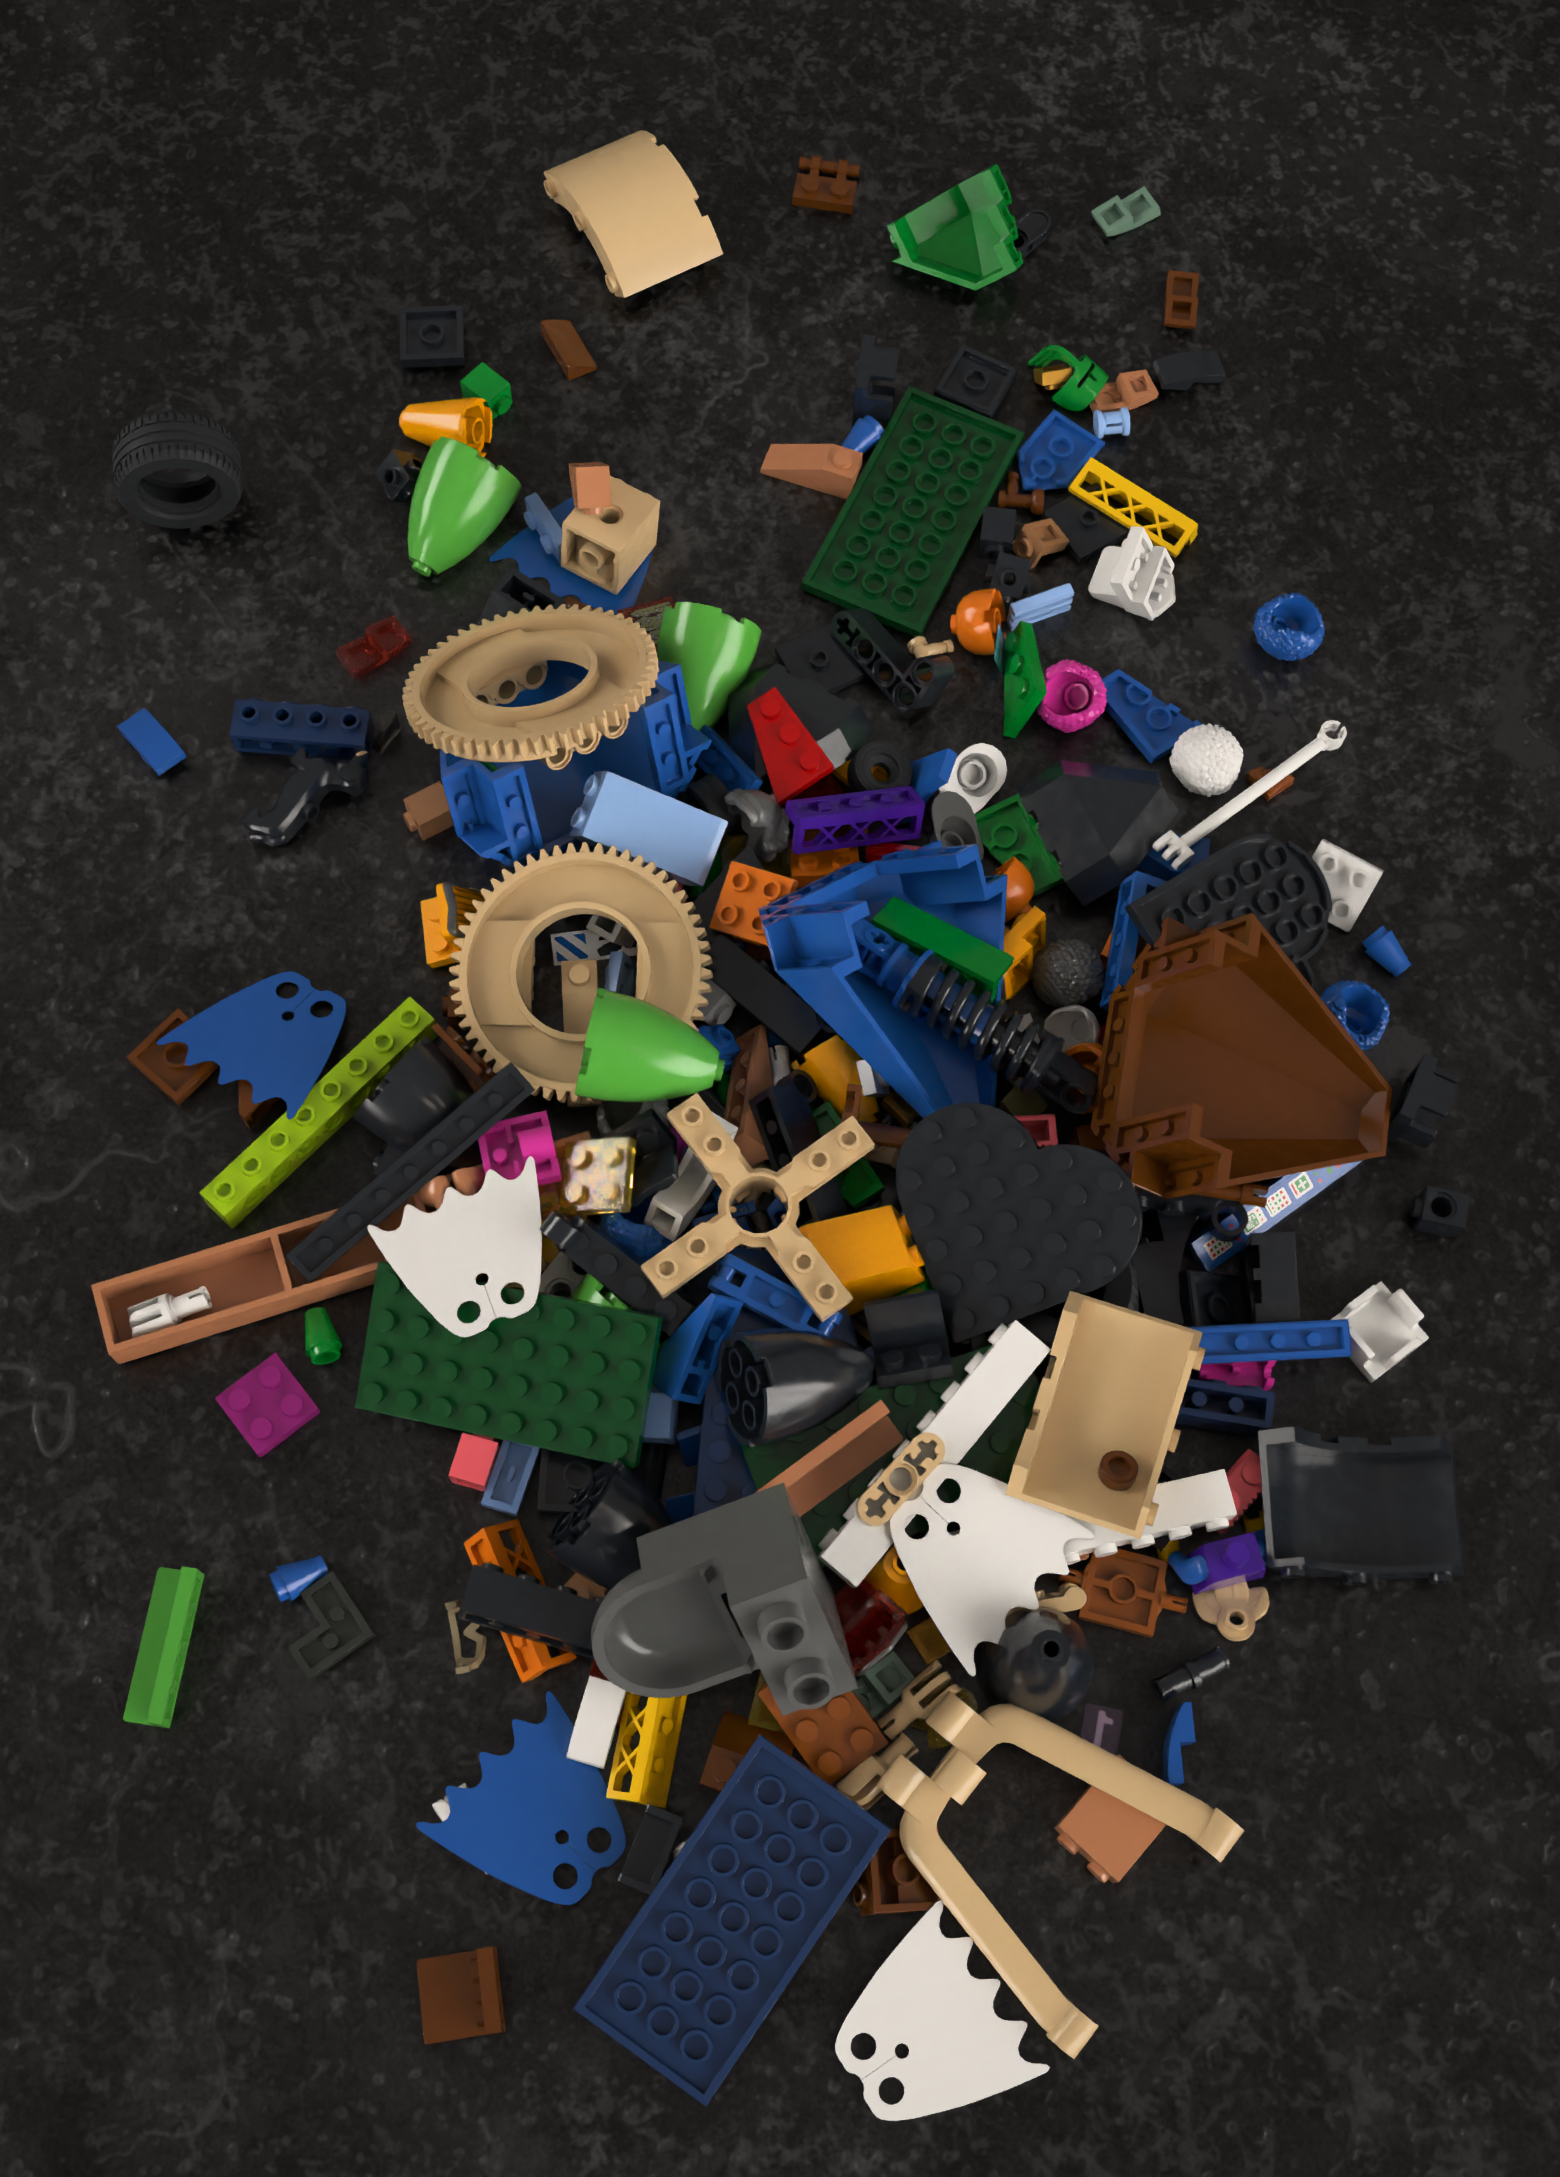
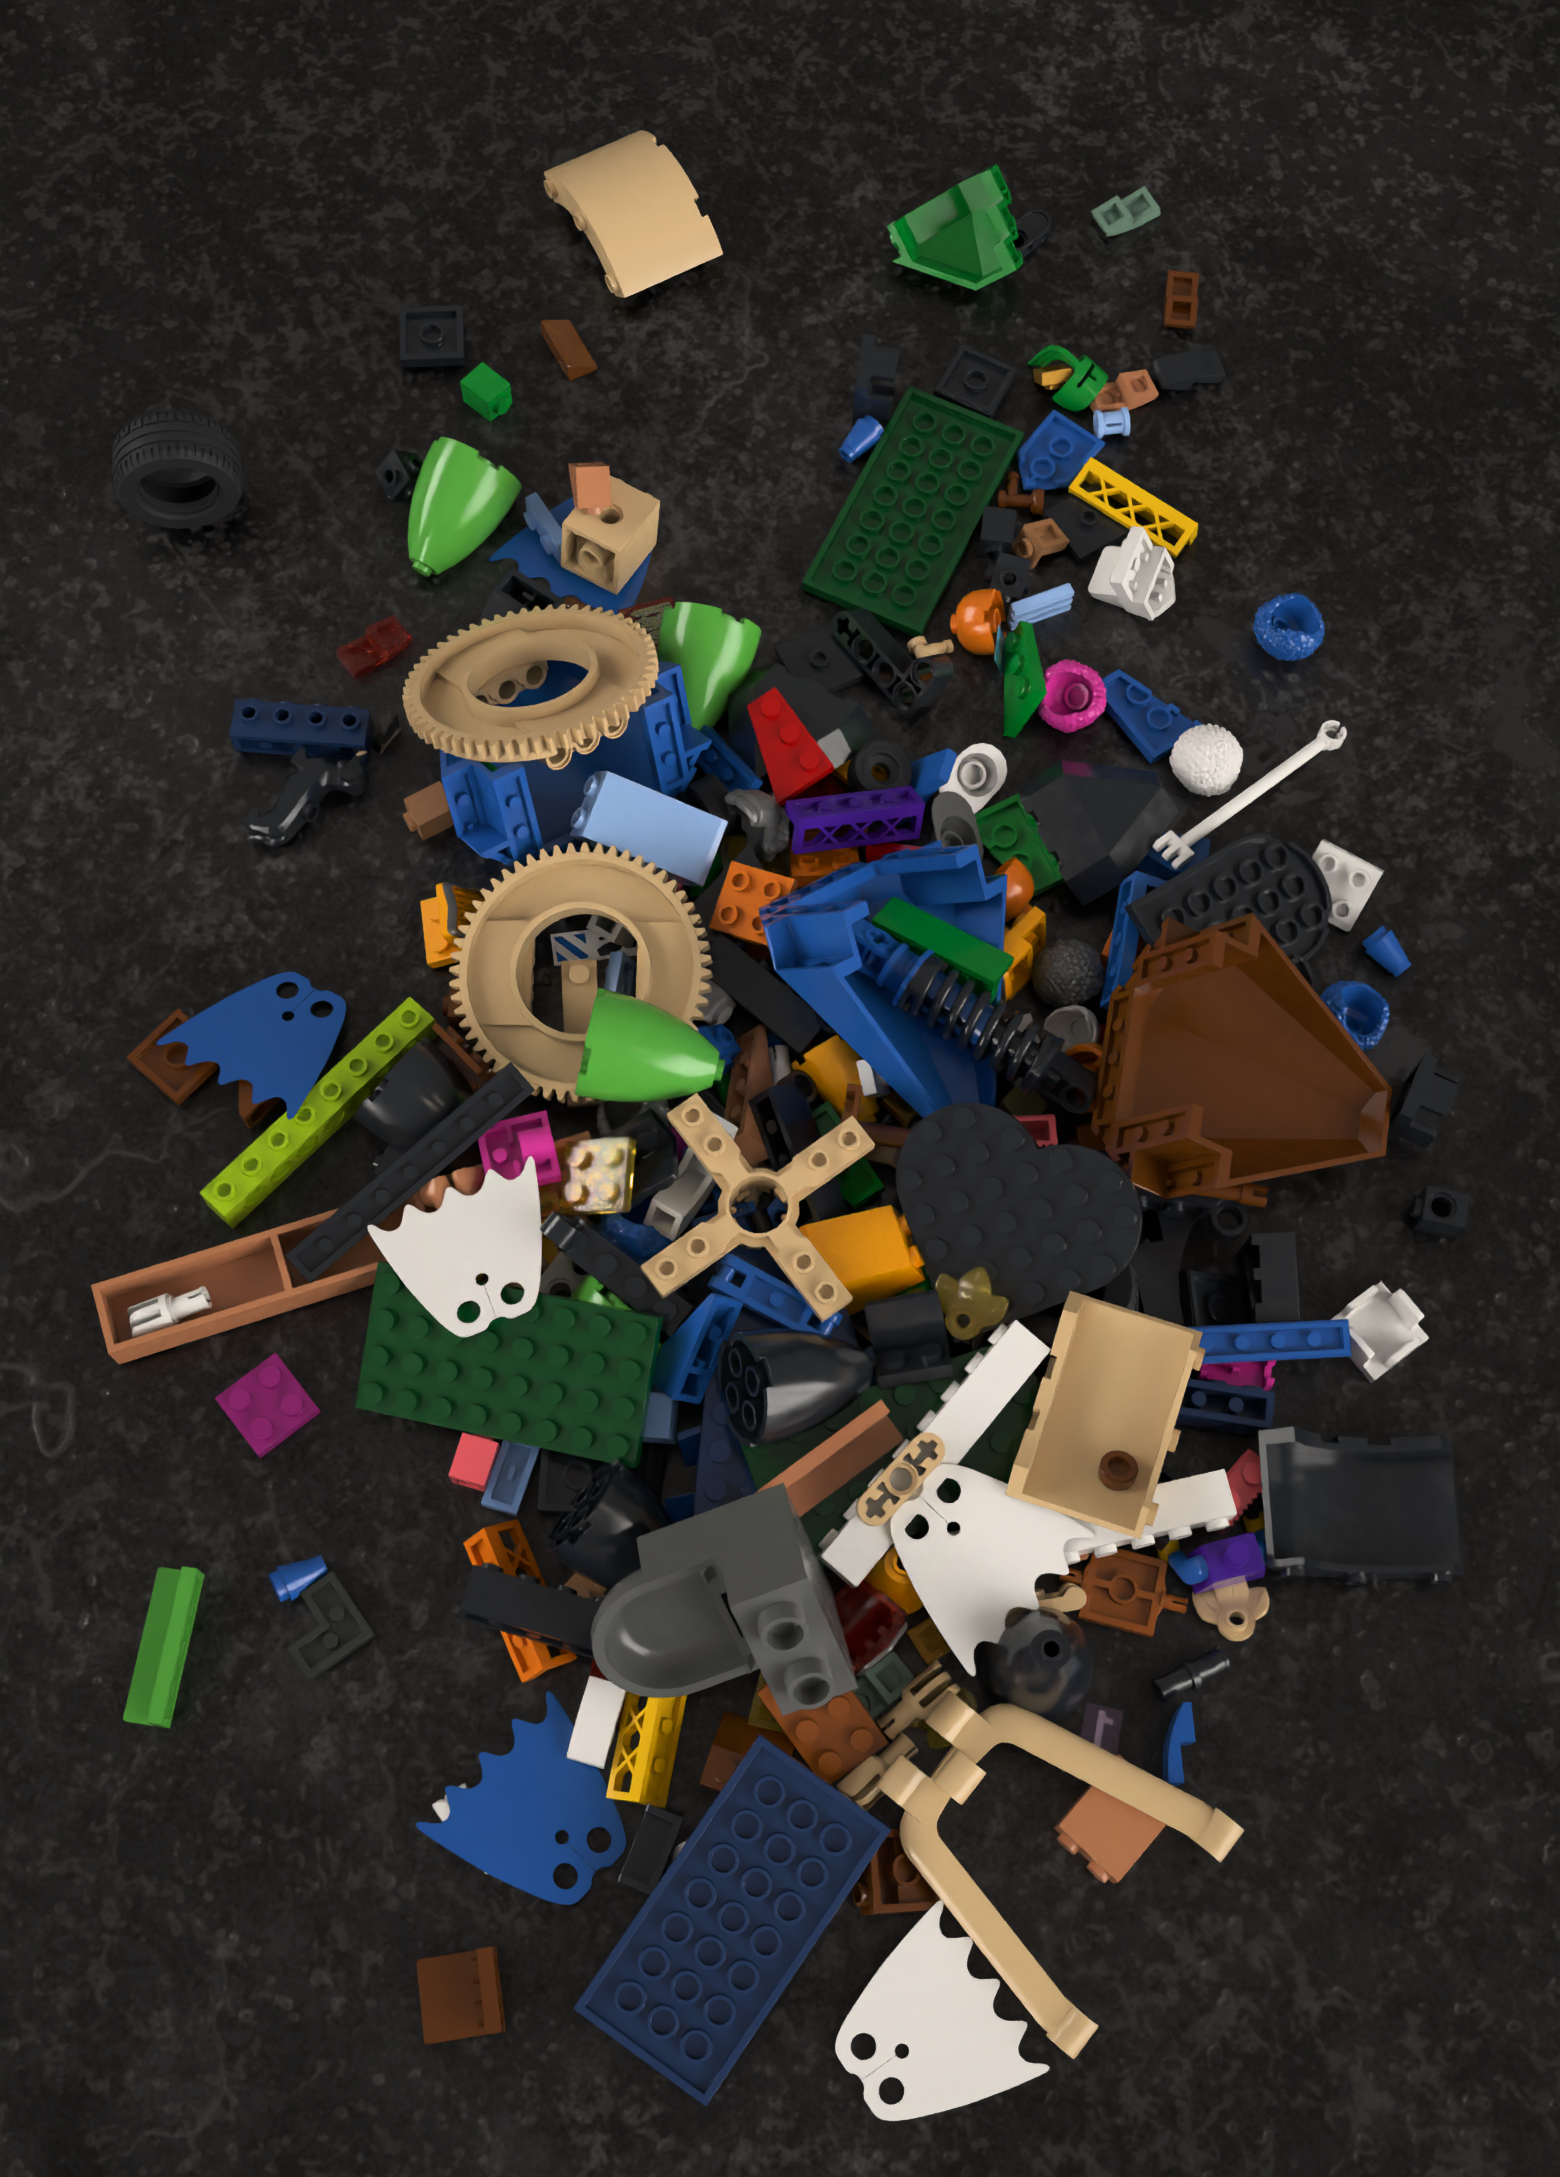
(151, 741): blue slope -> none
(320, 1337): green cone -> none
(457, 419): light orange cone -> none
(463, 1664): dark tan helmet -> none
(815, 466): nougat slope -> none
(826, 192): reddish brown plate -> none
(970, 1297): none -> clear yellow plate
(1257, 773): dark orange tile -> none
(1284, 1197): tile -> none

